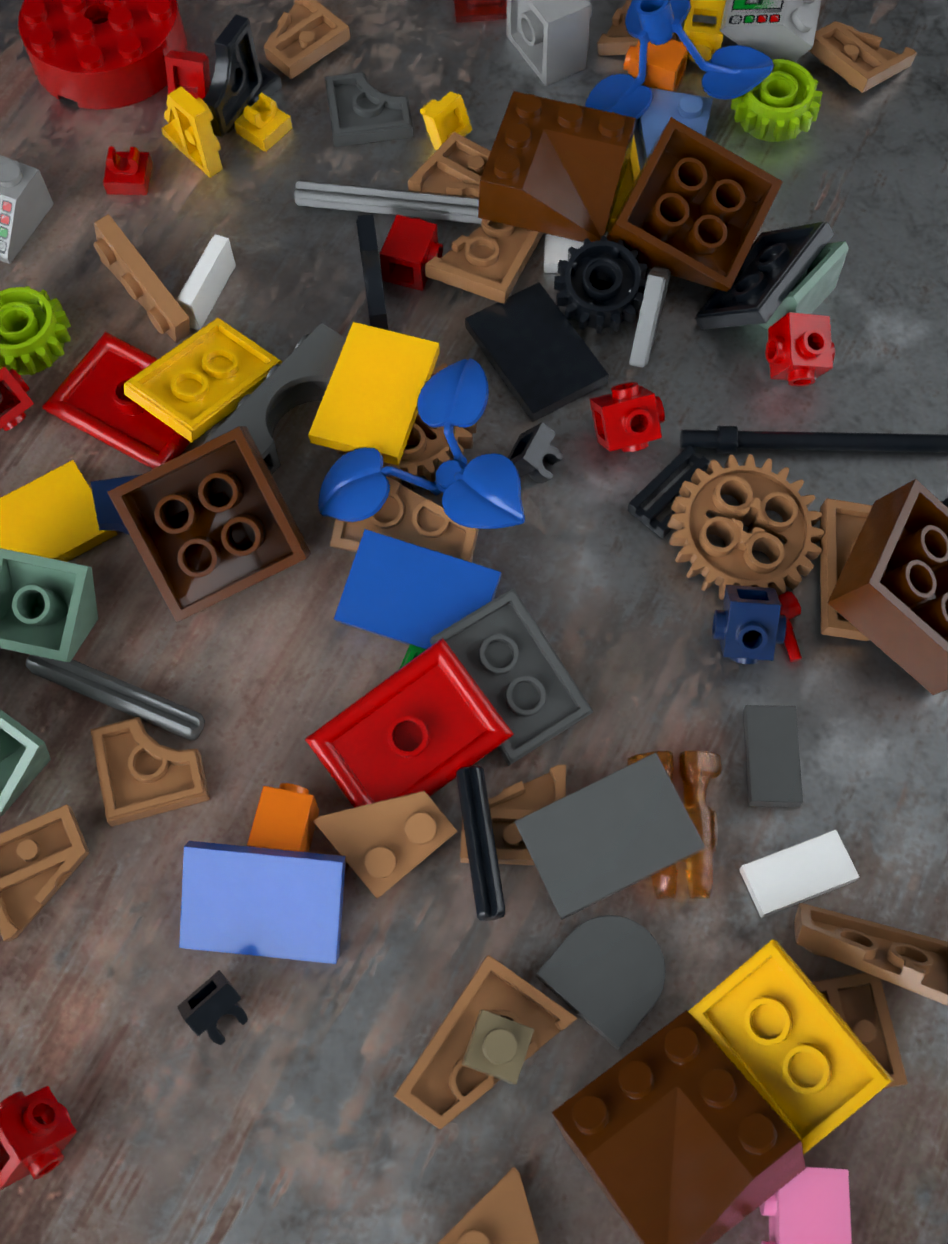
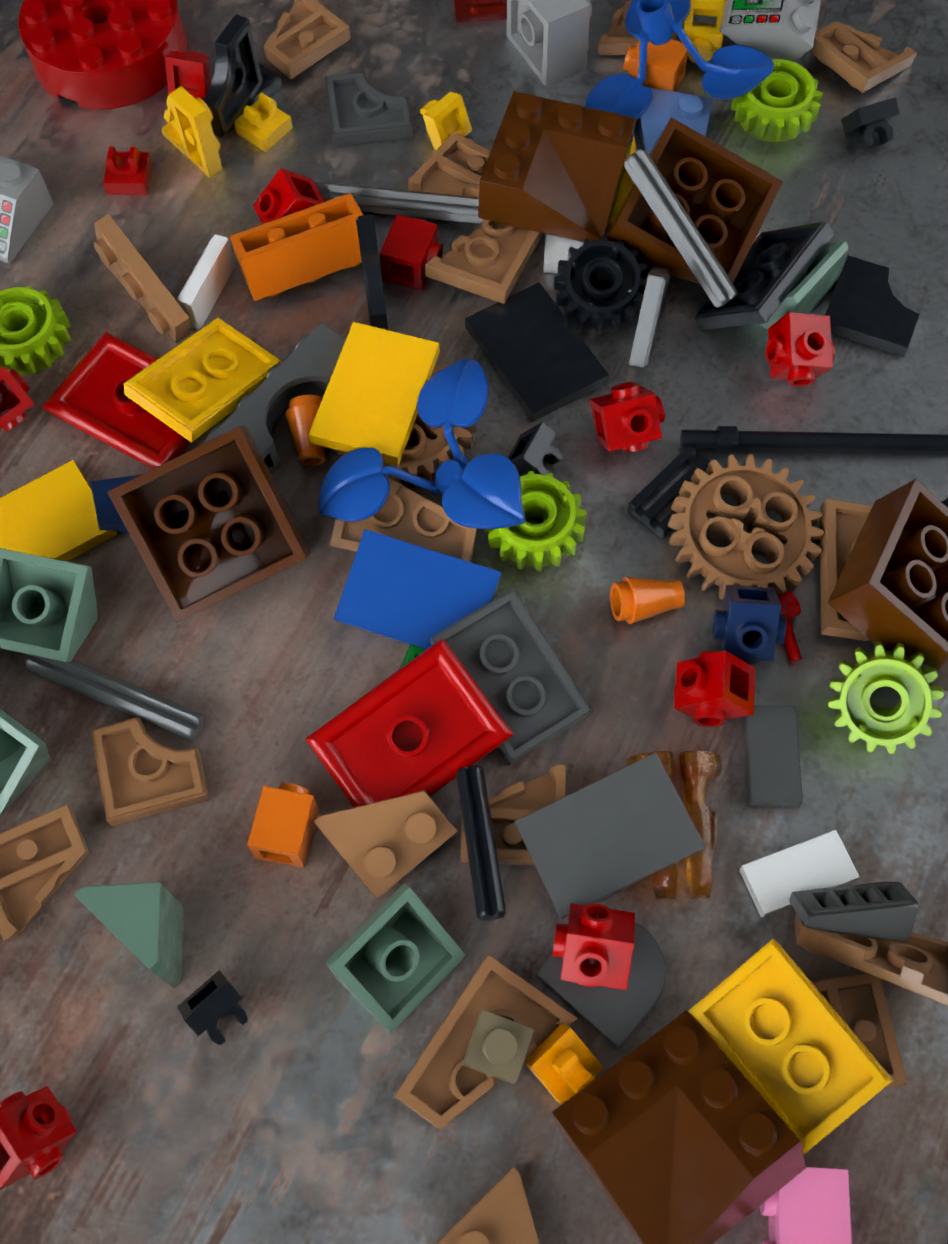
(144, 920): none -> sand green slope
(262, 902): tile -> none
(286, 195): none -> red brick
(299, 247): none -> orange brick
(300, 419): none -> orange cone
(396, 958): none -> sand green slope
(545, 542): none -> lime gear
(563, 1064): none -> light orange tile
(596, 946): none -> red brick
(643, 598): none -> orange cone
(680, 228): none -> axle
(714, 688): none -> red brick
(864, 910): none -> dark grey slope
(868, 310): none -> black tile
(869, 119): none -> black tile
(892, 724): none -> lime gear

